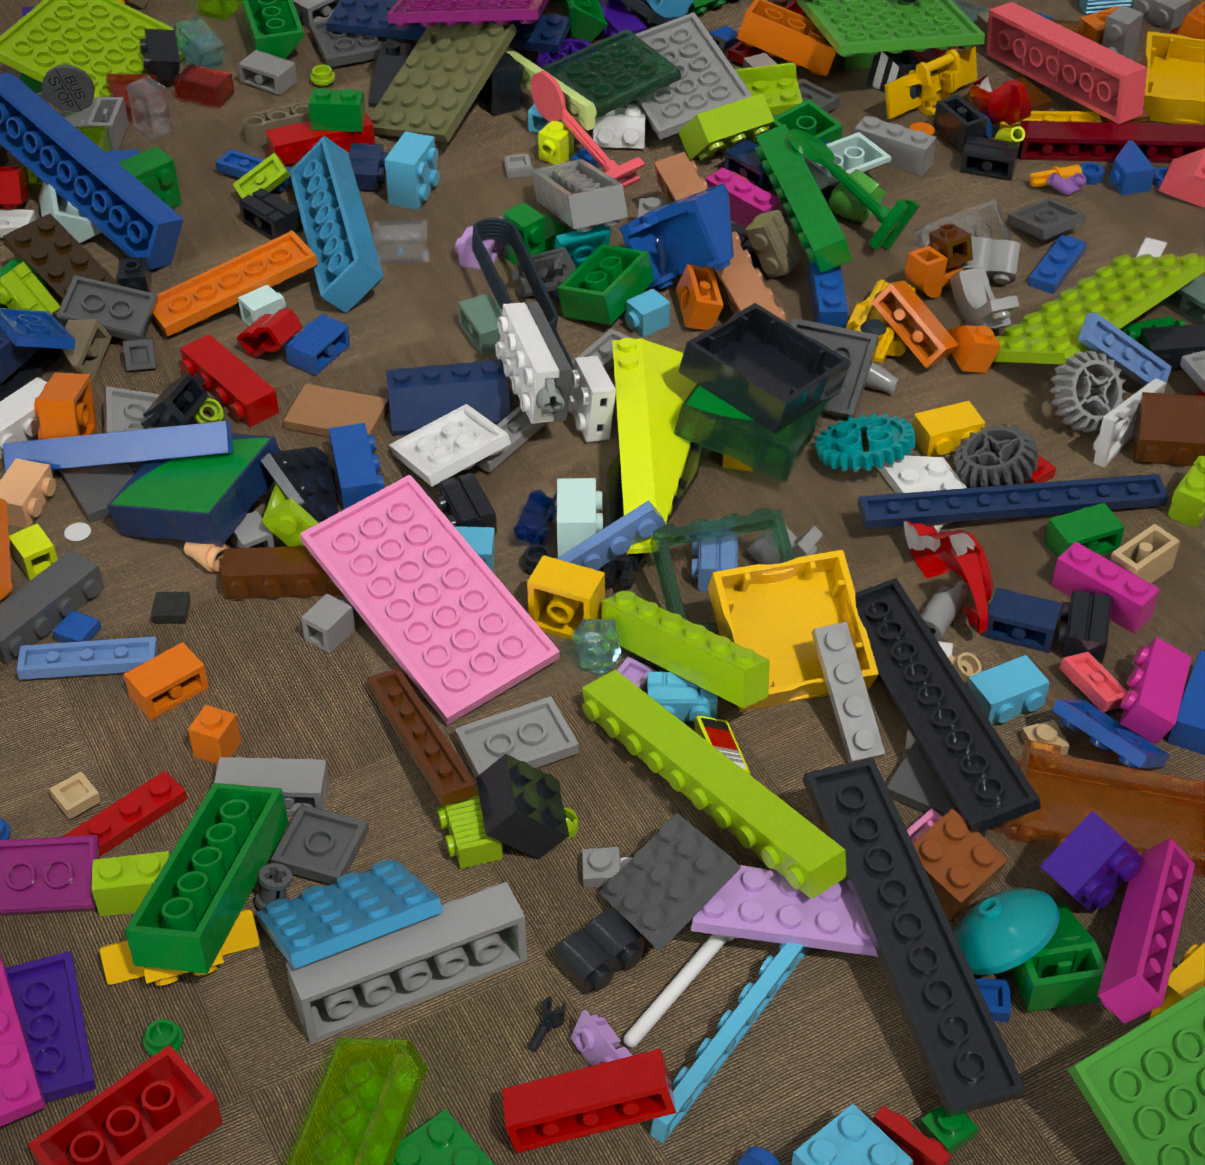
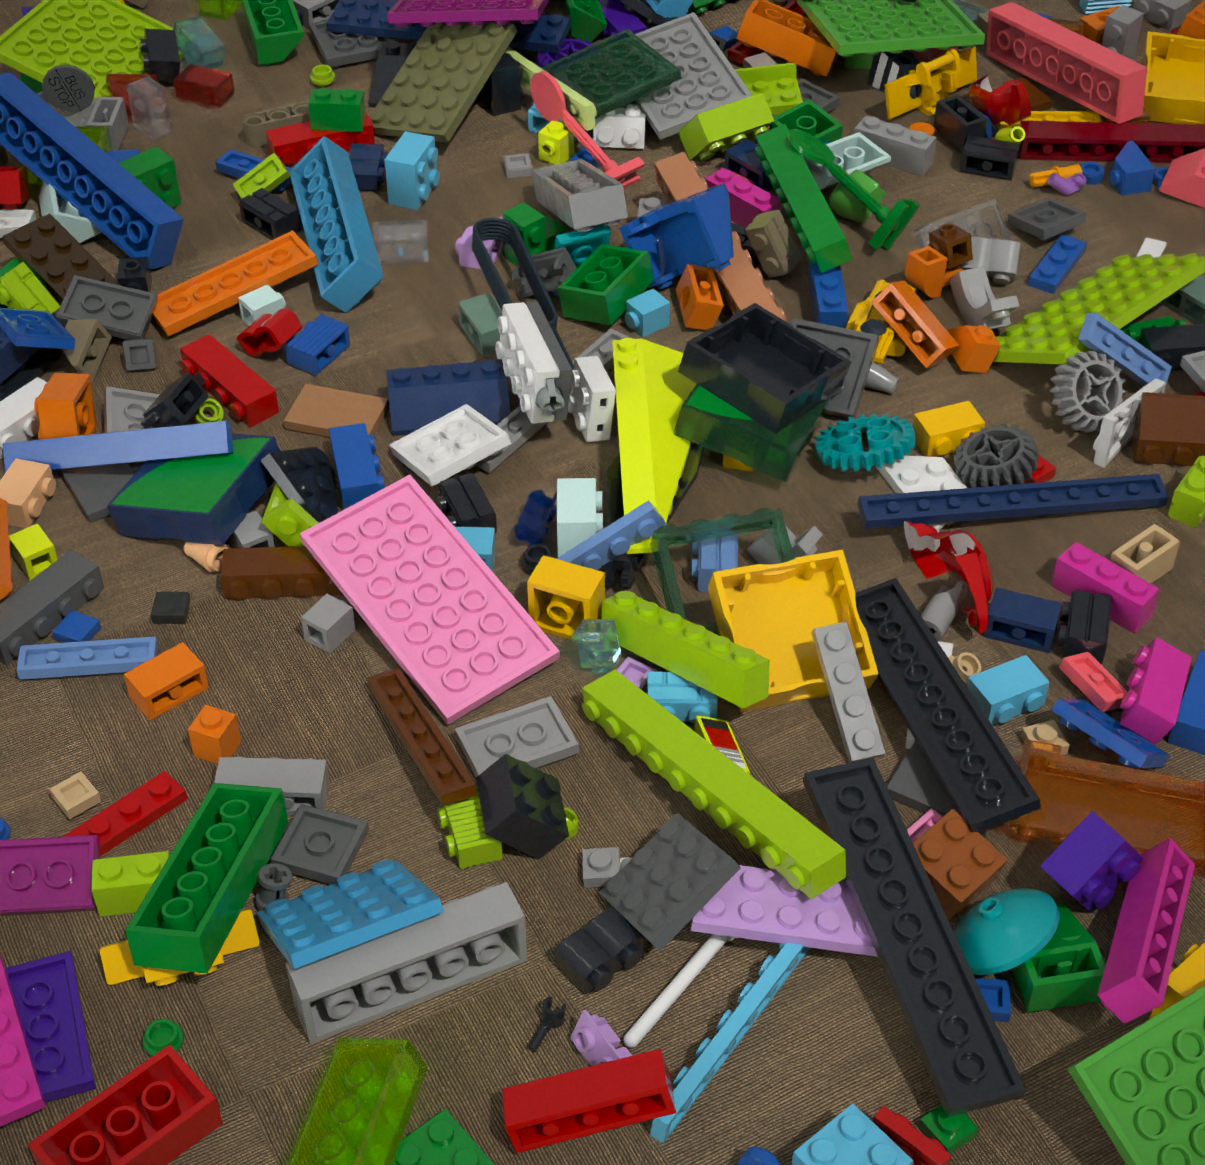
(77, 531): white sticker -> none
(267, 72): light grey brick -> none
(1092, 527): green brick -> none

